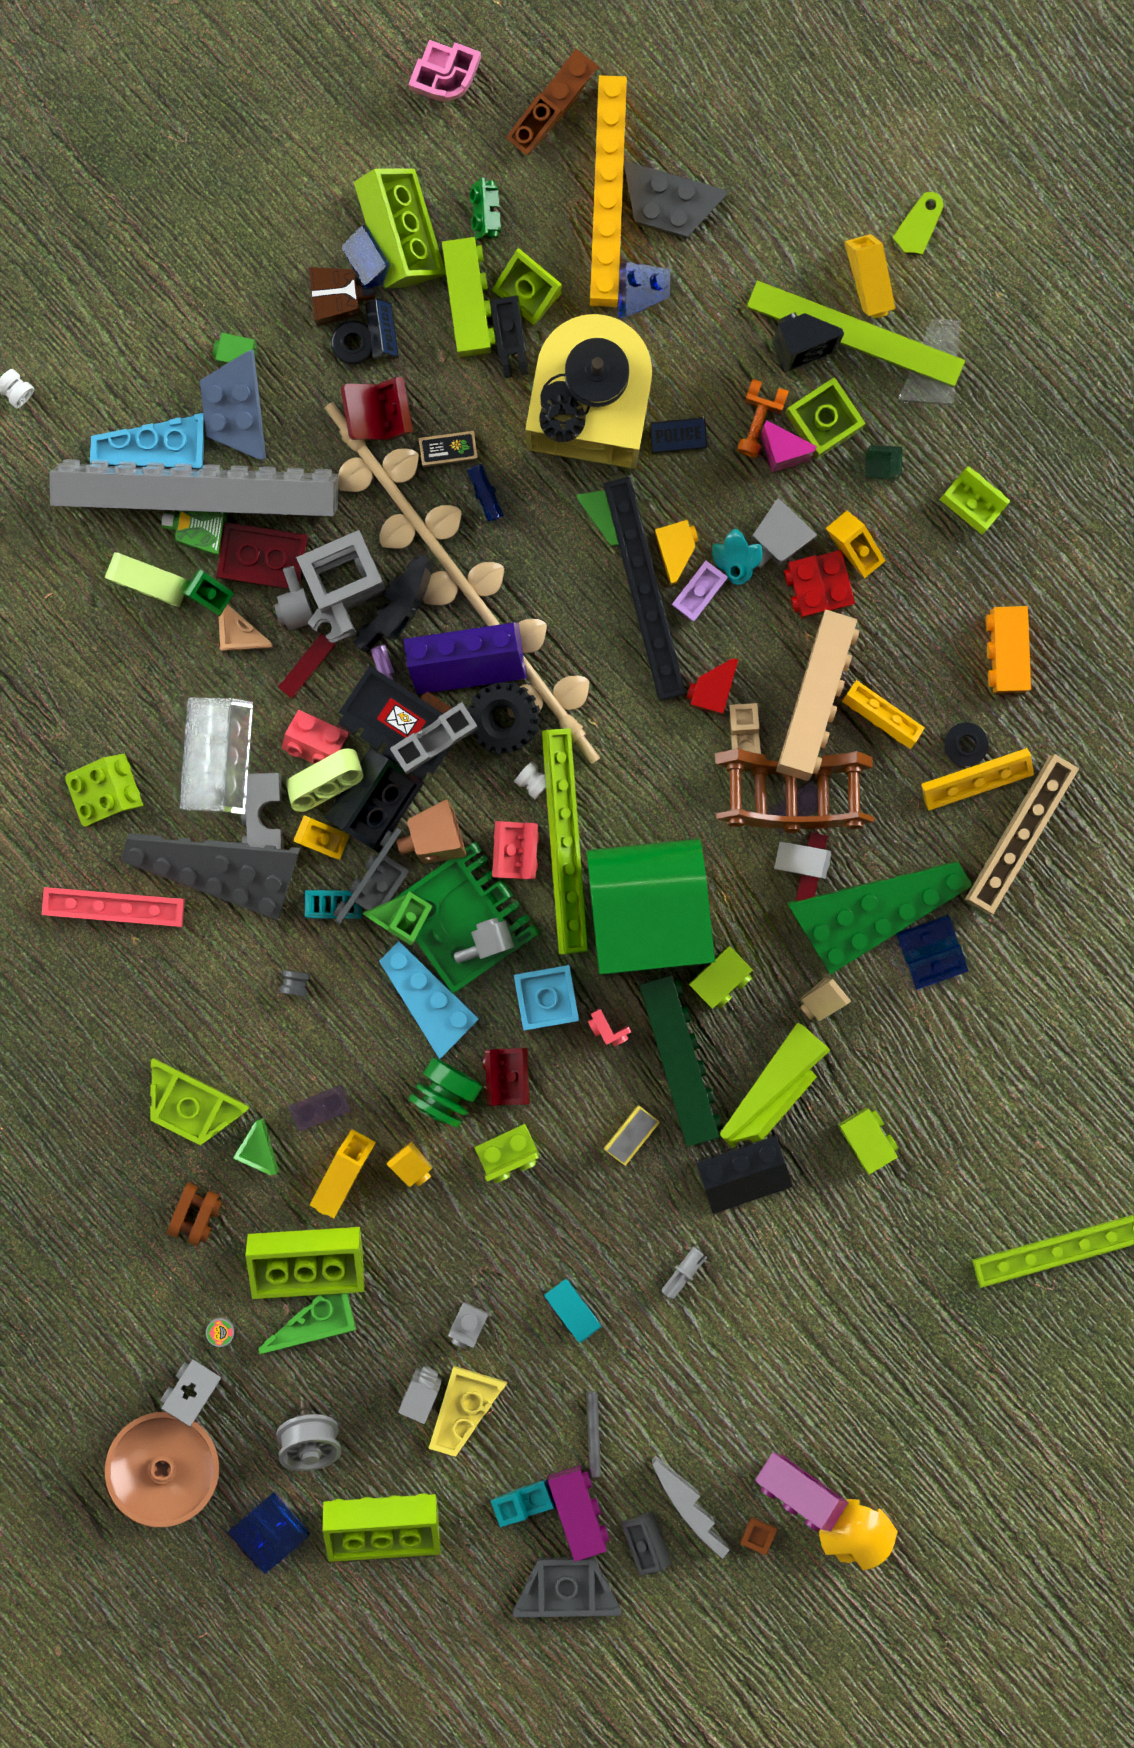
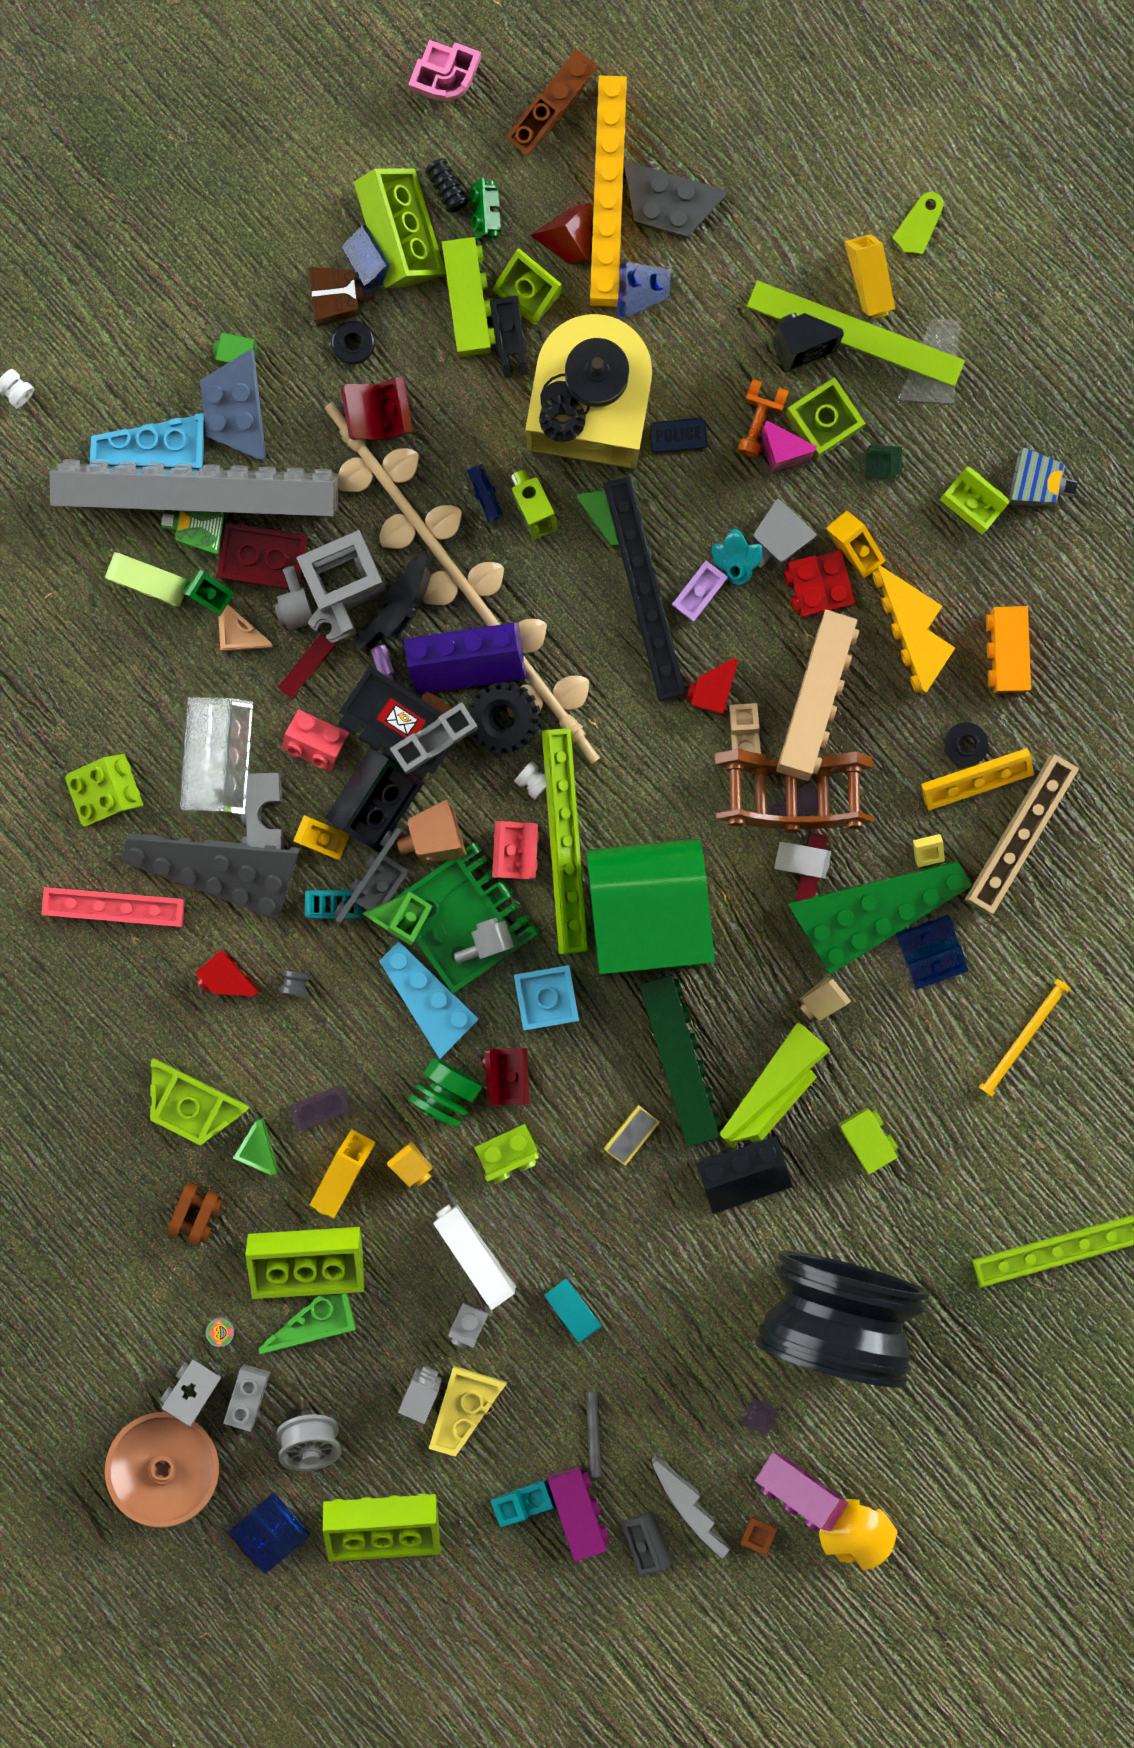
(225, 977): none -> red slope
(246, 1397): none -> light grey brick
(324, 780): yellowish green beam -> none
(381, 329): black slope -> none
(446, 185): none -> black piece
(448, 448): tile -> none
(474, 1256): none -> white slope
(533, 505): none -> lime torso
(566, 1590): dark grey wing -> none
(568, 234): none -> dark red slope
(600, 1026): coral bracket -> none
(676, 546): yellow slope -> none
(683, 1273): light grey axle -> none
(721, 977): lime brick -> none
(759, 1416): none -> clear purple plate
(842, 1319): none -> black wheel
(883, 714): yellow plate -> none
(912, 617): none -> yellow slope
(928, 850): none -> light yellow plate
(1024, 1037): none -> yellow bar
(1039, 480): none -> torso

